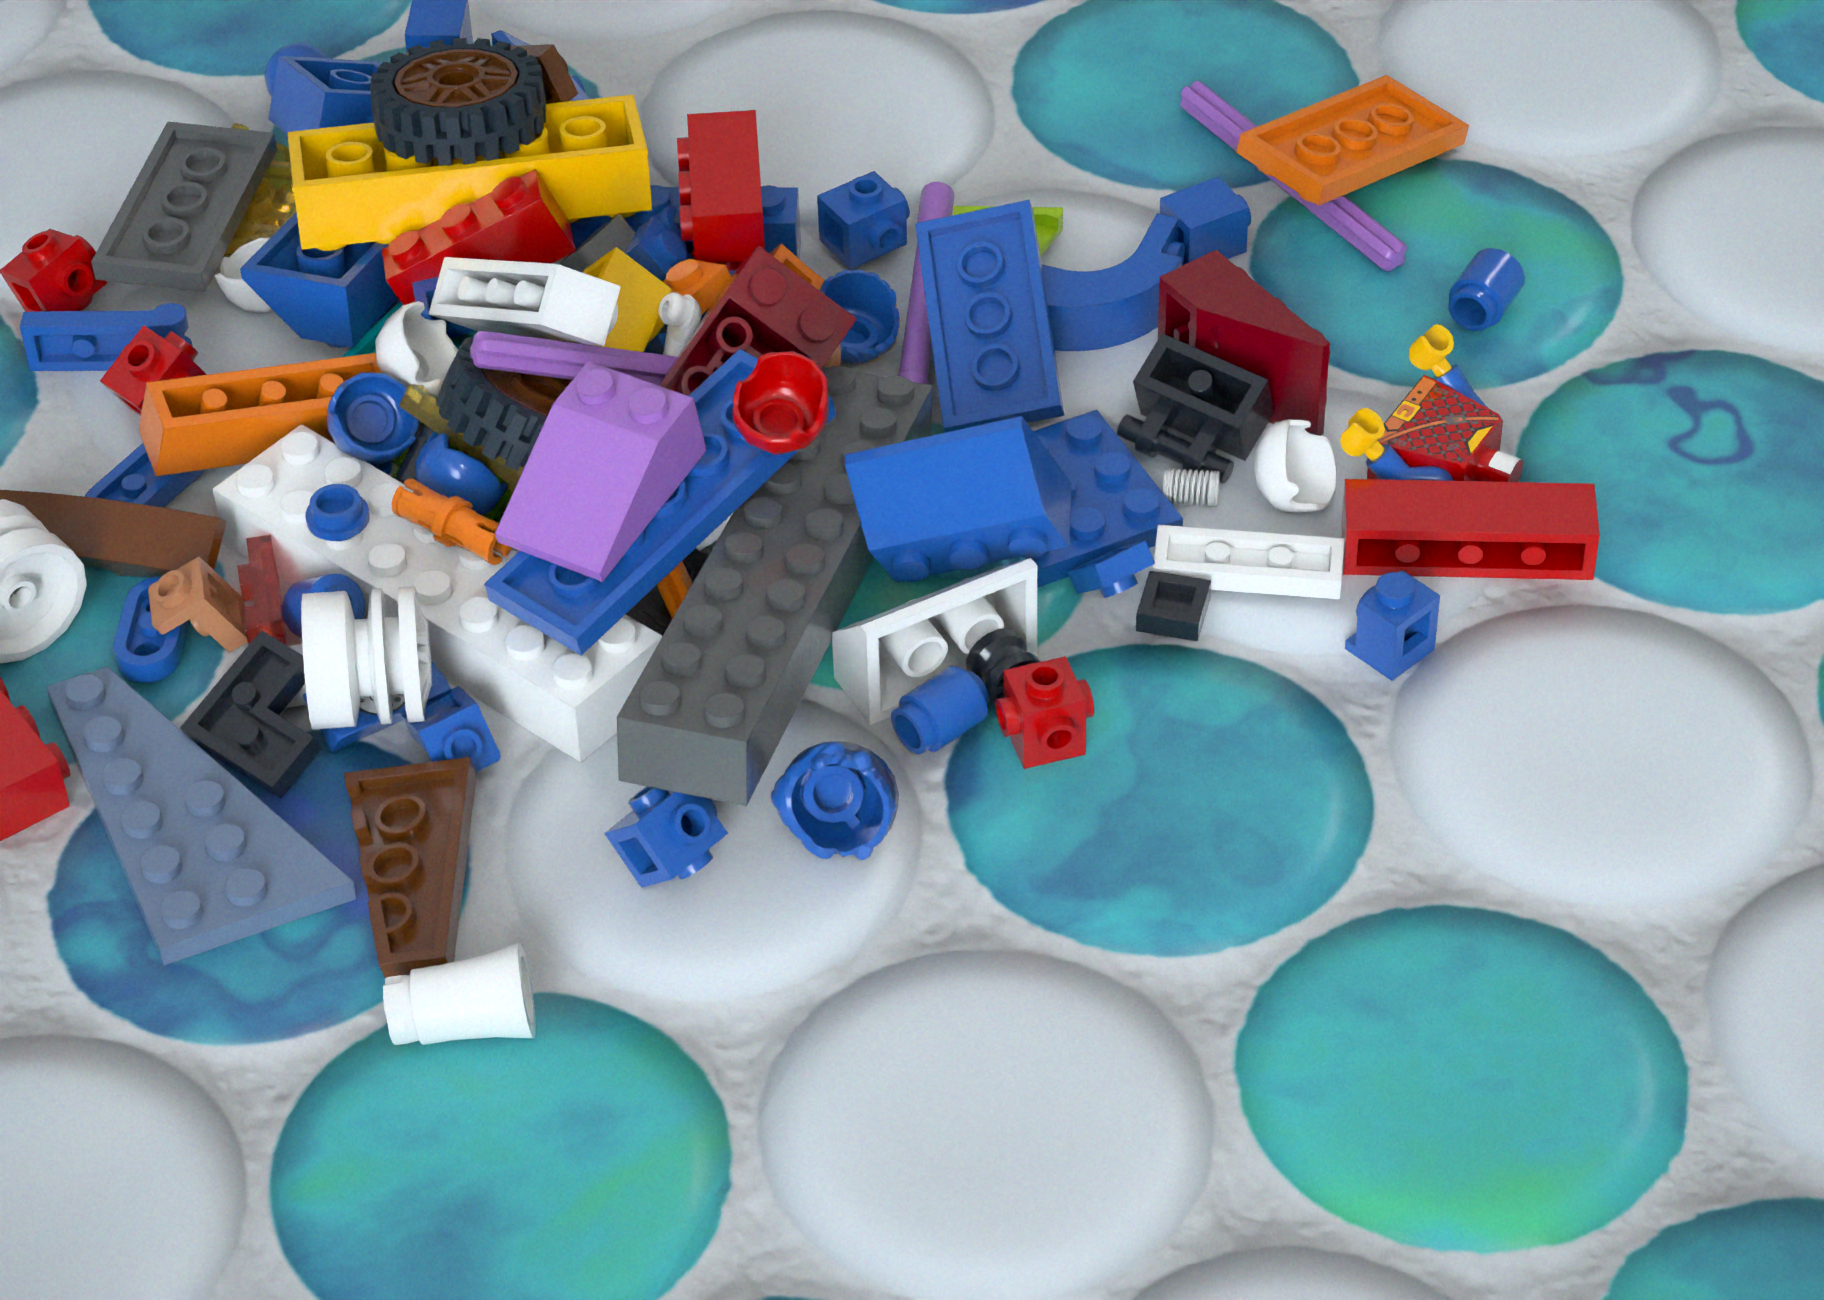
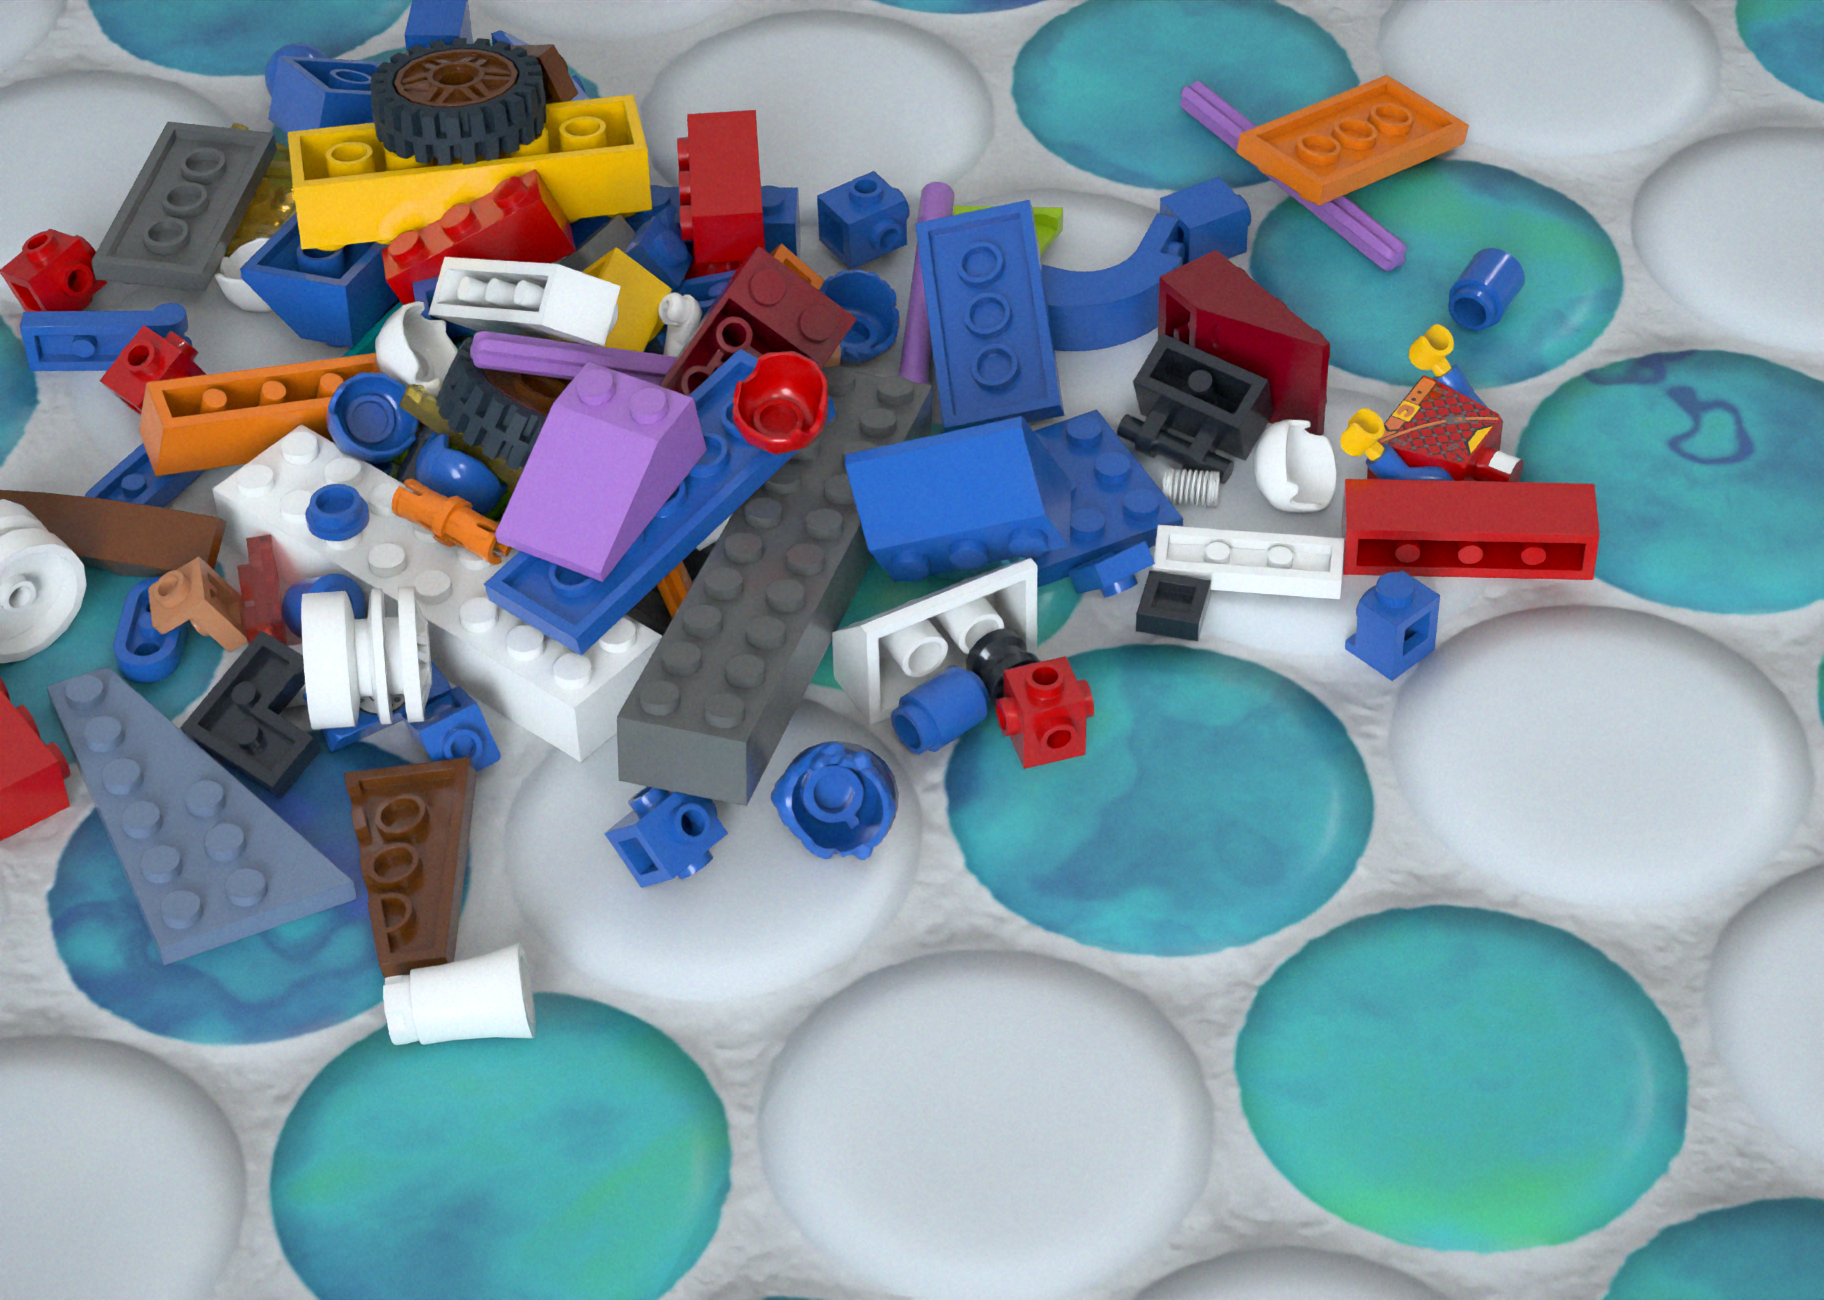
(699, 279): orange plate -> none

